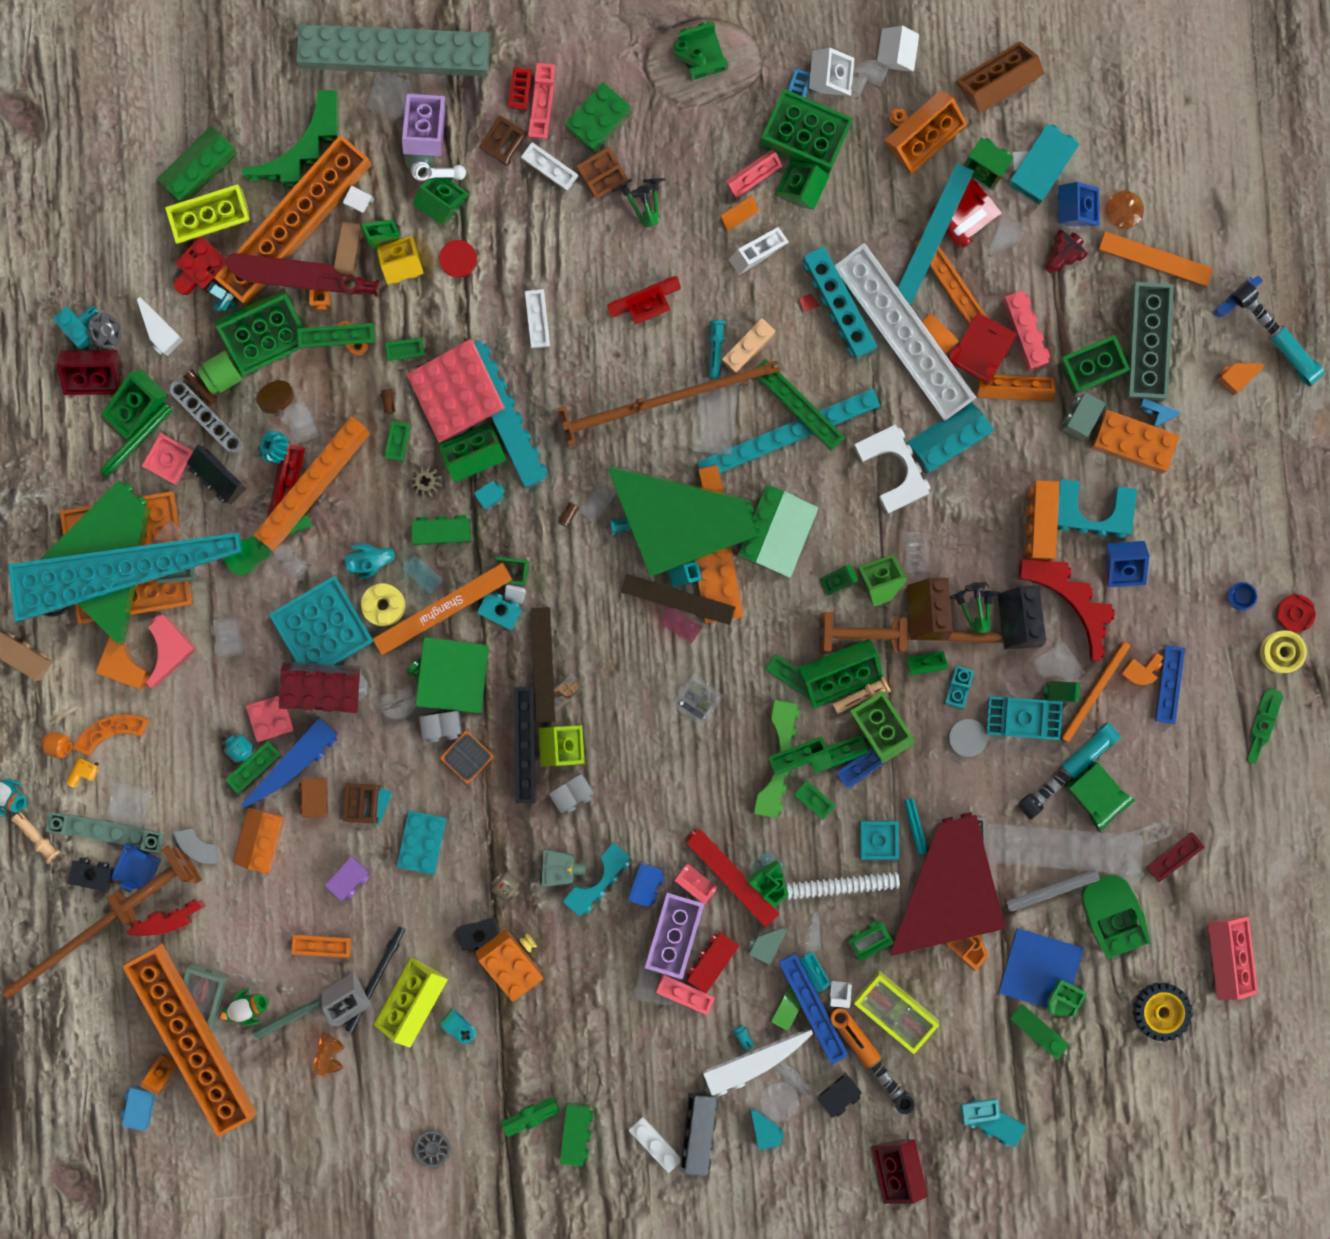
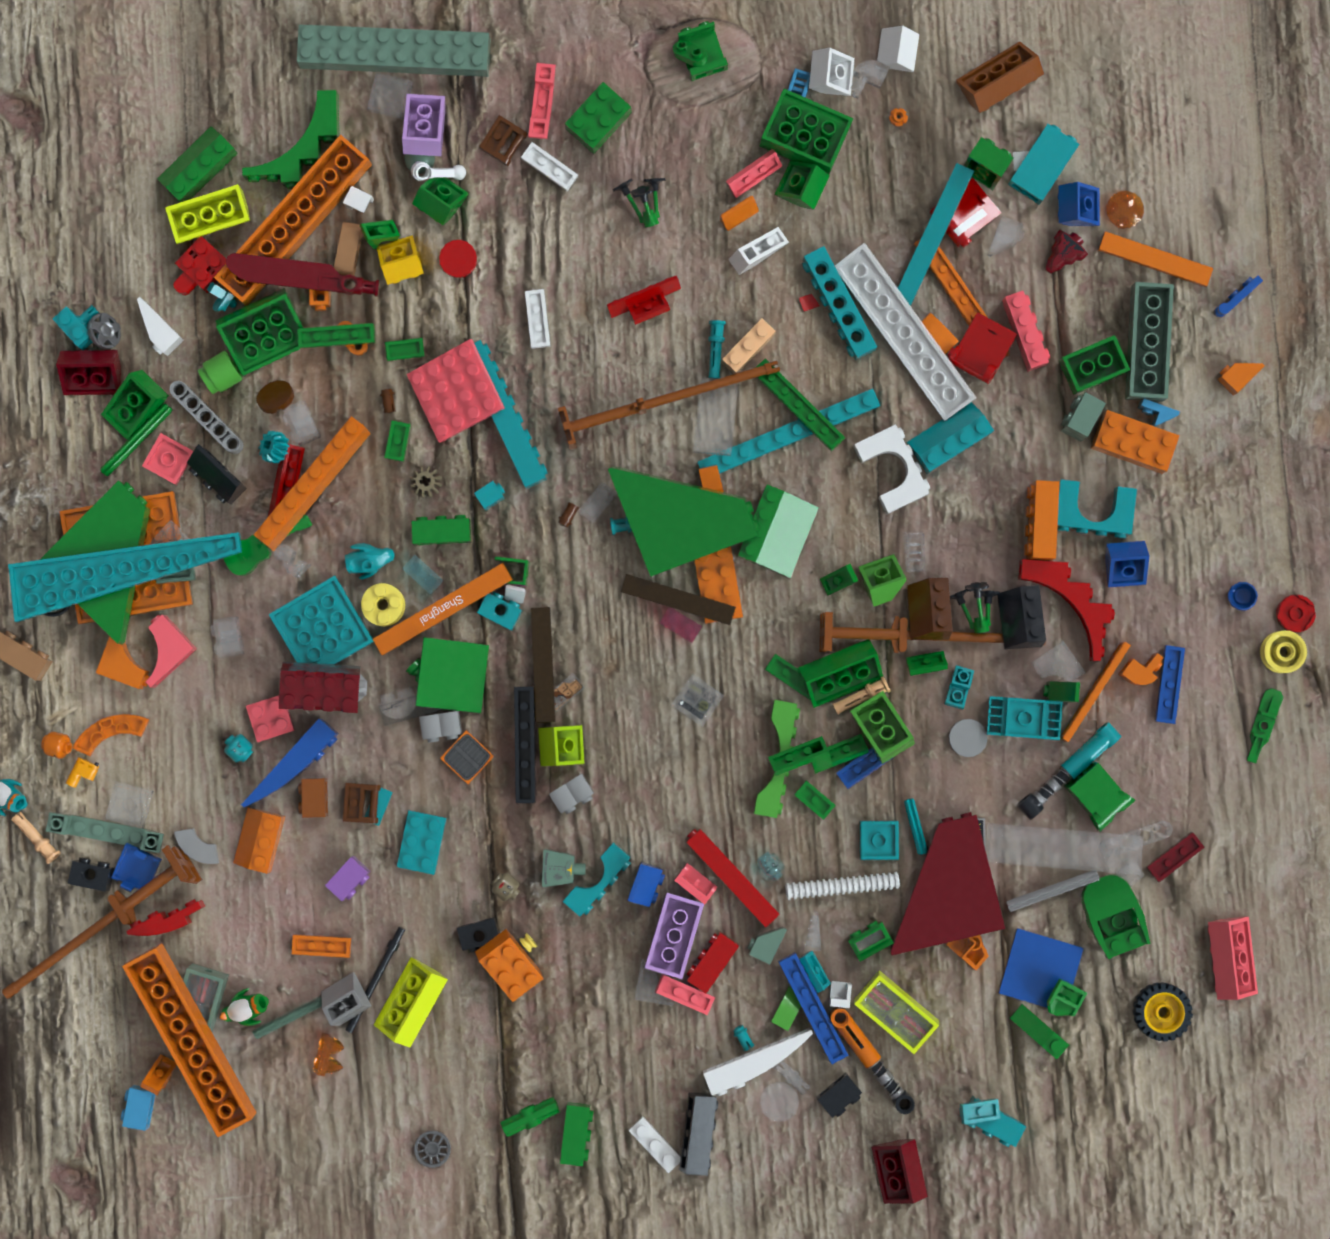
(200, 387): reddish brown pin -> none
(253, 767): green plate -> none
(455, 1025): teal piece -> none
(472, 452): green slope -> none
(520, 72): red slope -> none
(602, 172): dark orange slope -> none
(685, 574): teal brick -> none
(766, 1130): teal slope -> none
(770, 883): green slope -> none
(926, 131): orange slope -> none
(1018, 388): orange slope -> none
(1308, 369): piece -> none

